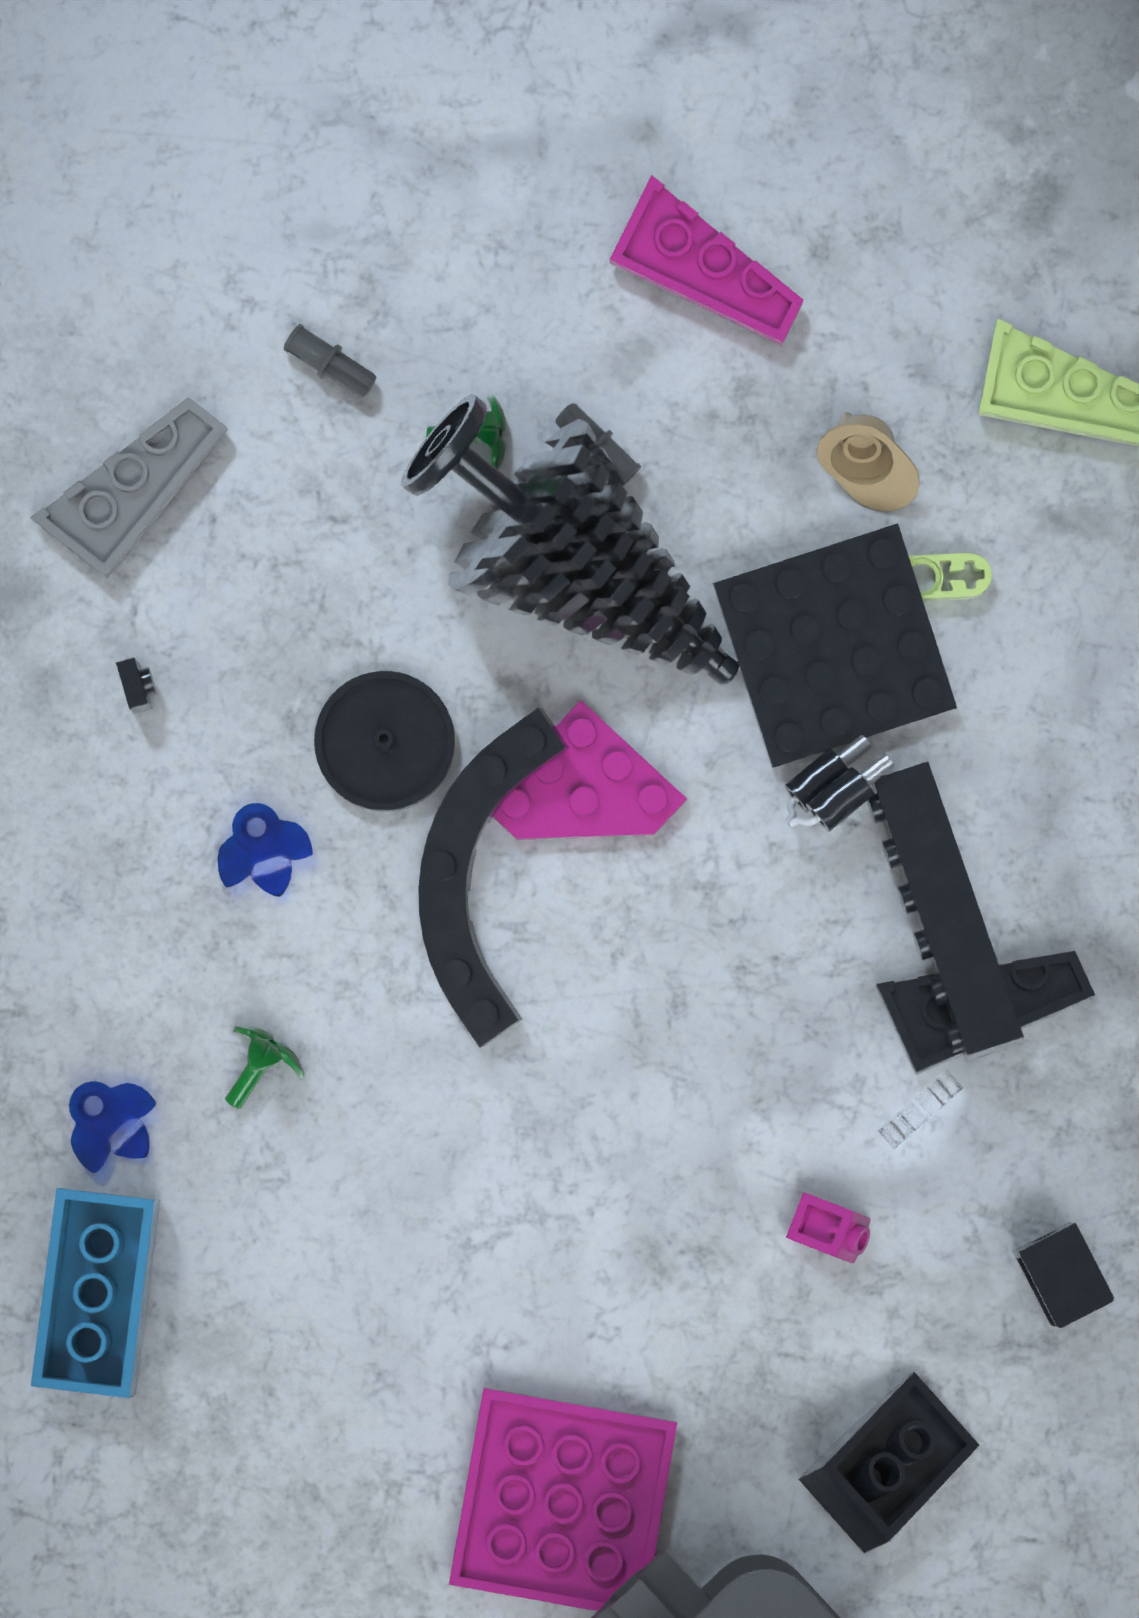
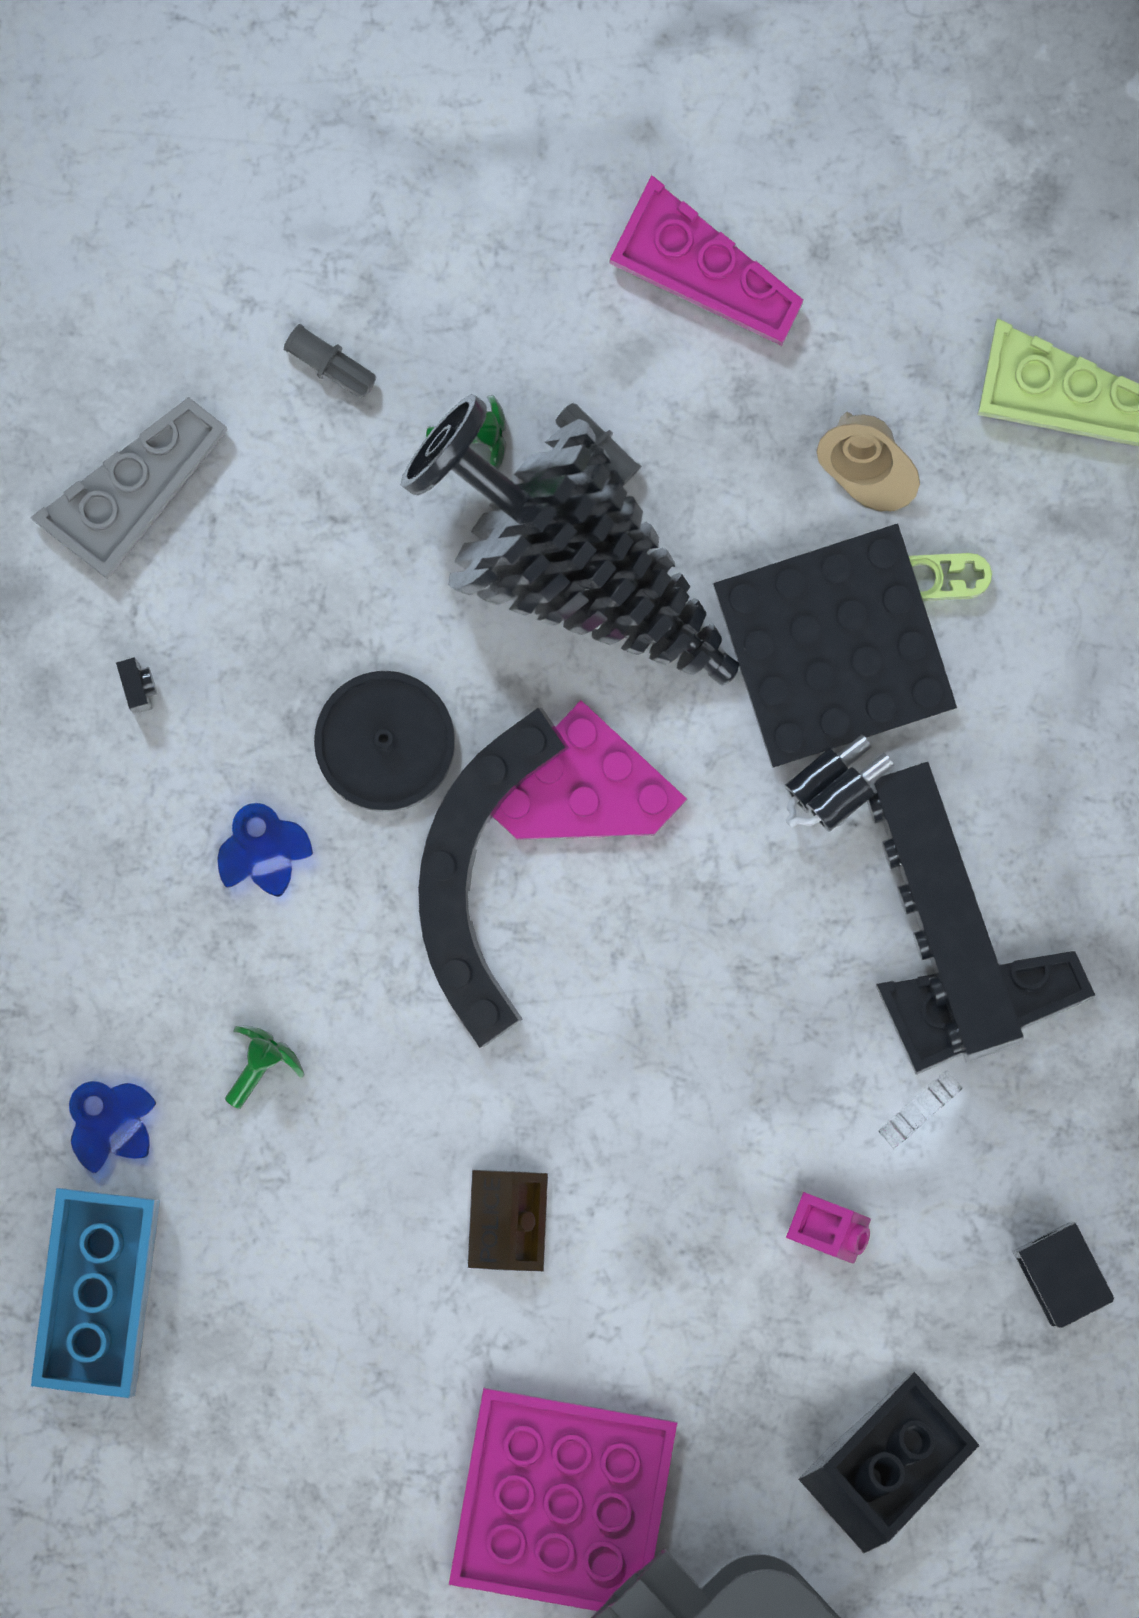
(507, 1220): none -> dark brown panel

